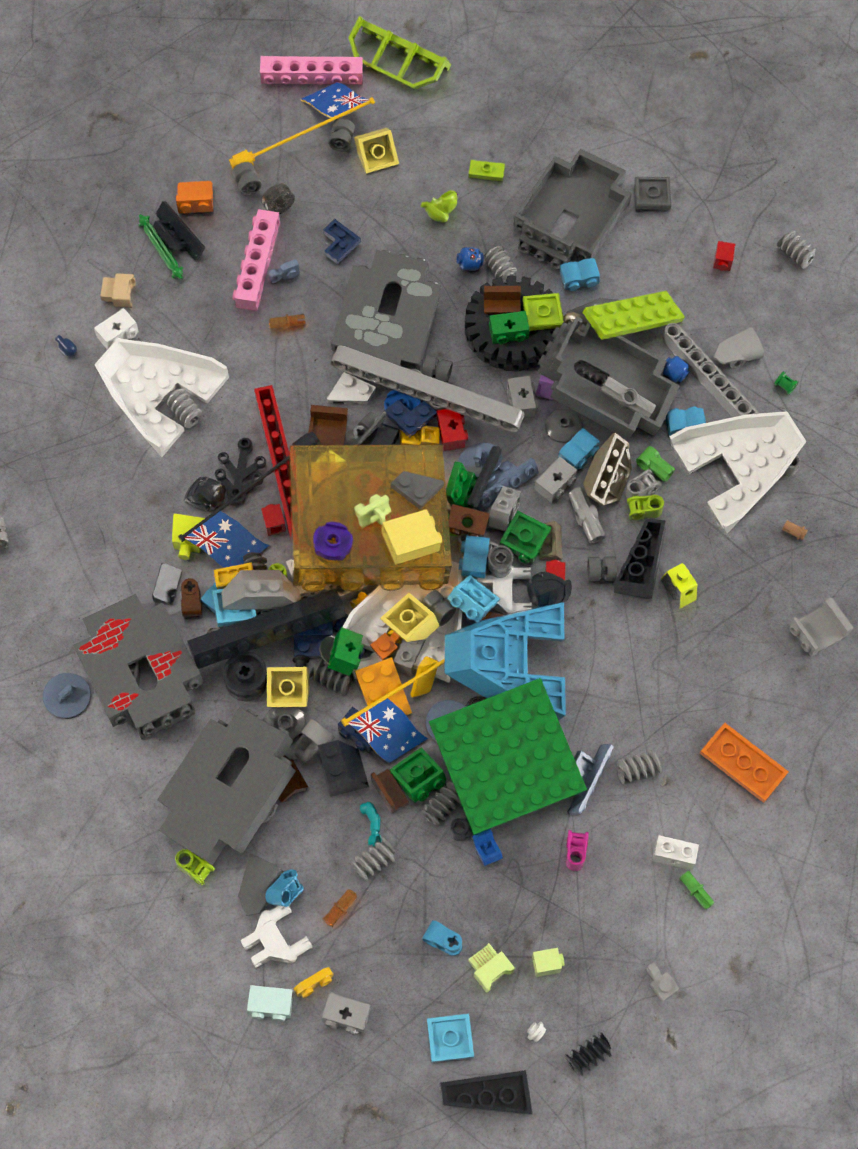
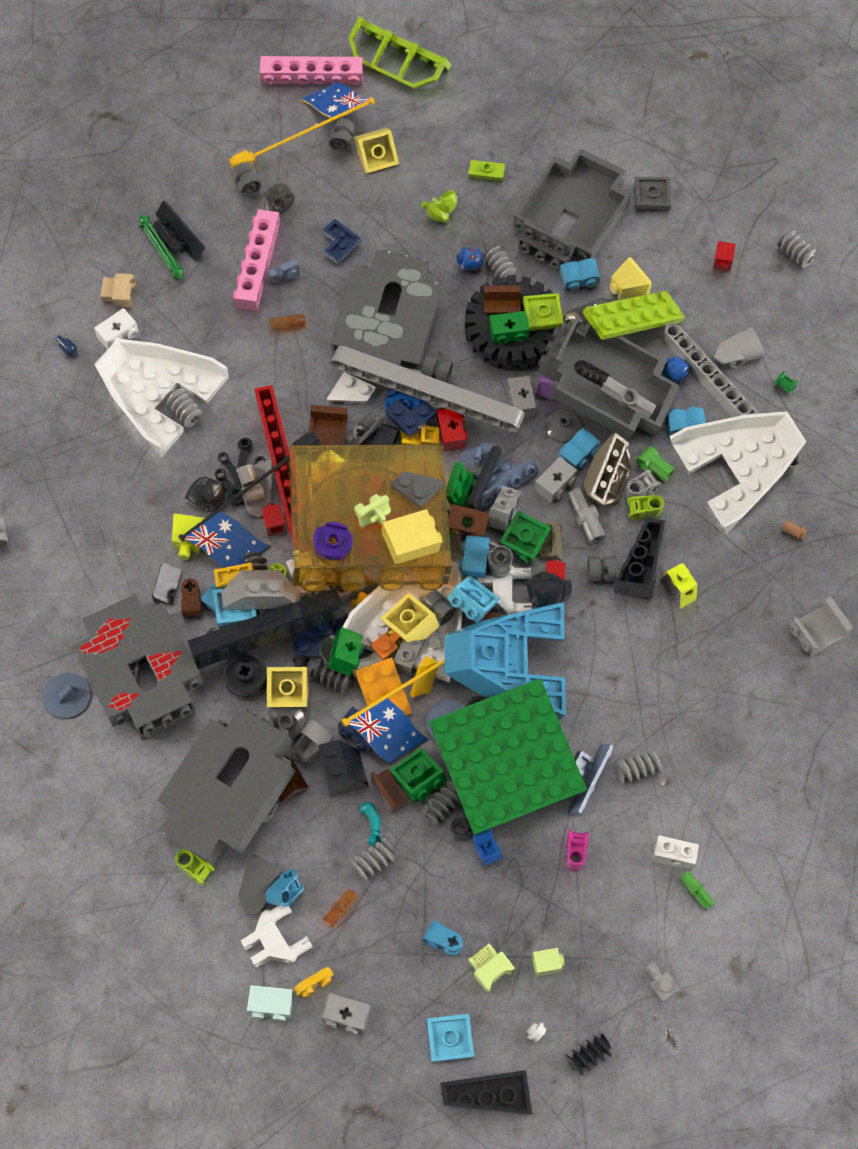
(194, 197): orange bracket -> none
(261, 493): none -> light grey panel
(630, 281): none -> light yellow slope
(744, 762): orange plate -> none

